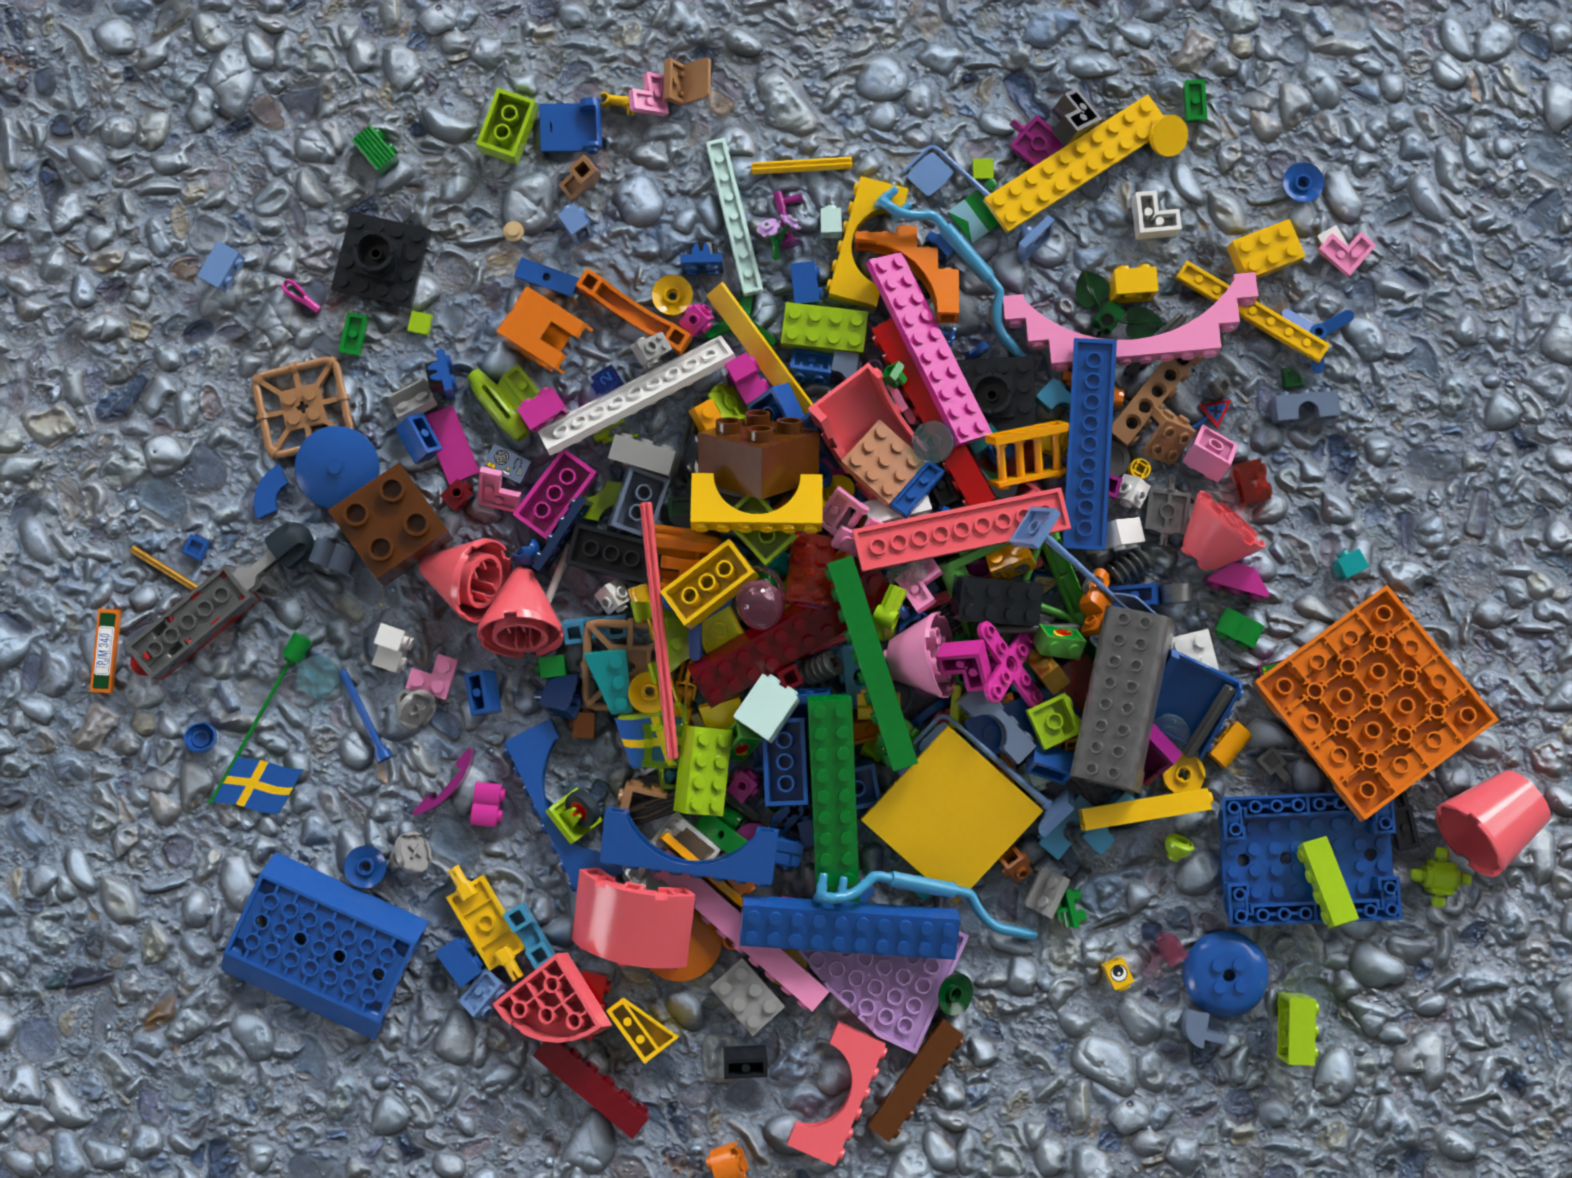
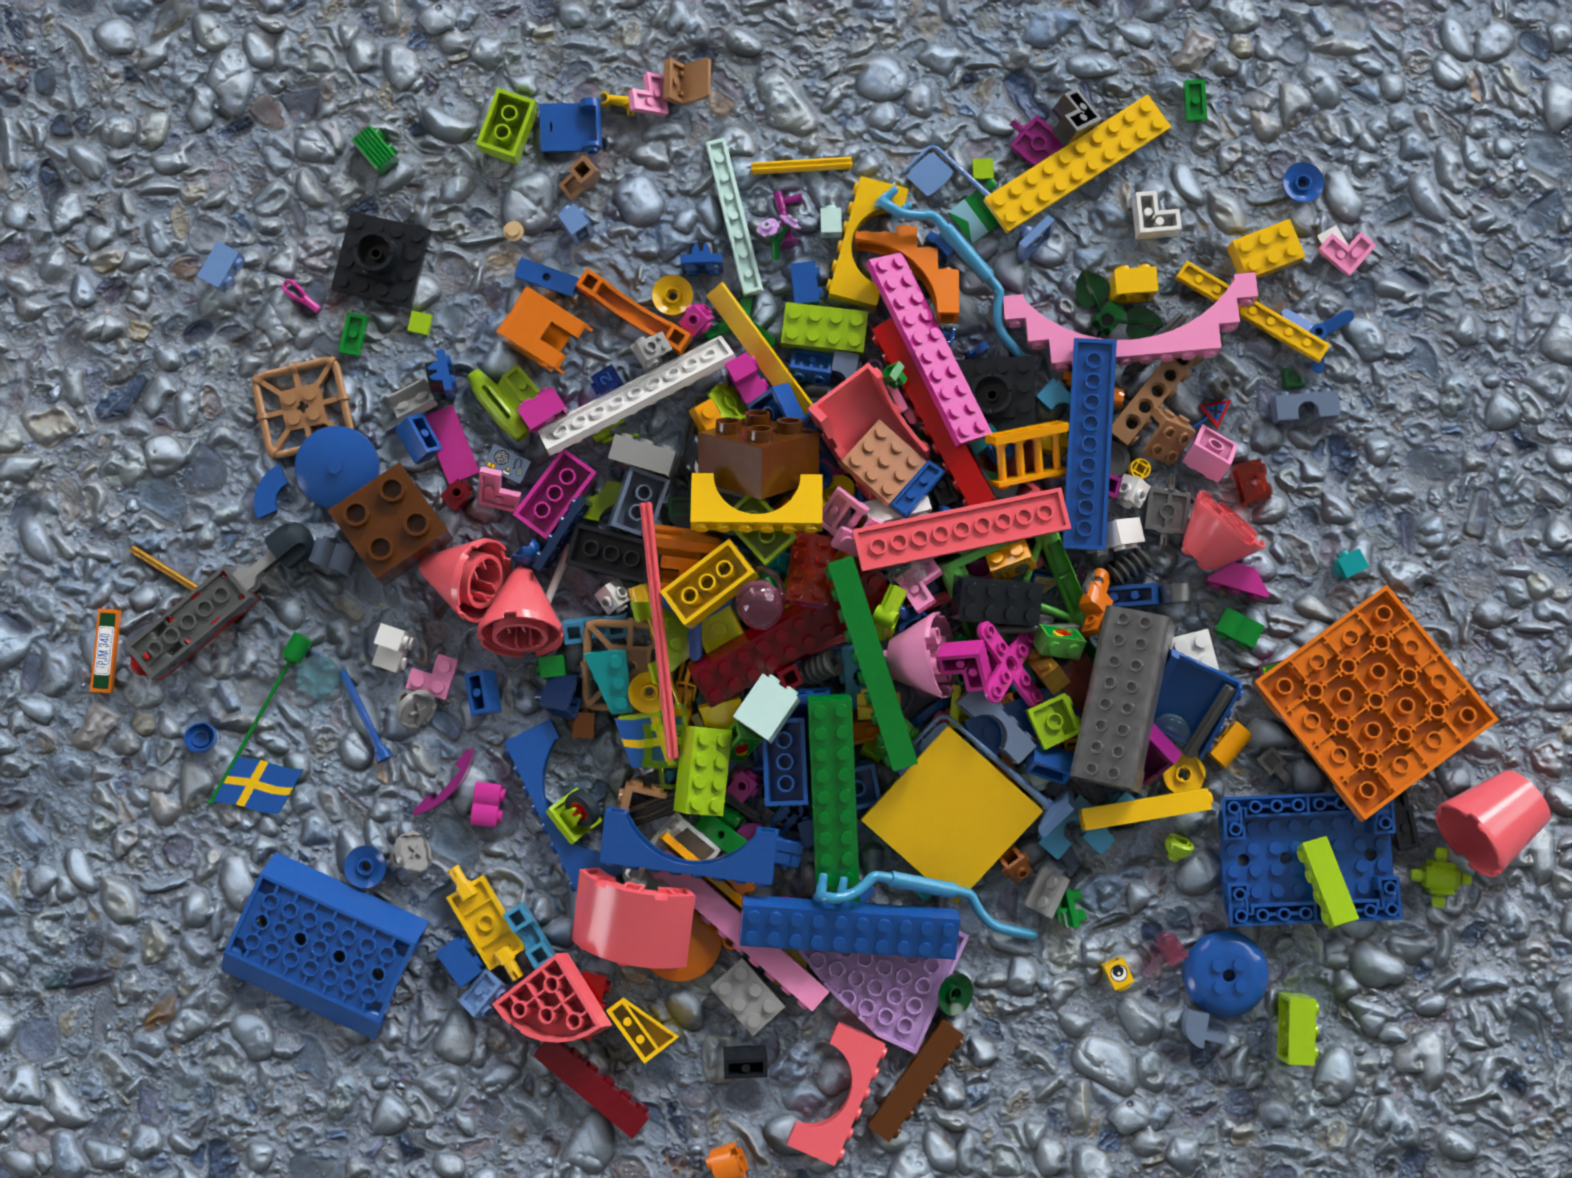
(196, 547): blue tile -> none
(933, 442): clear light blue tile -> none
(1035, 530): medium blue piece -> none
(1168, 135): yellow tile -> none

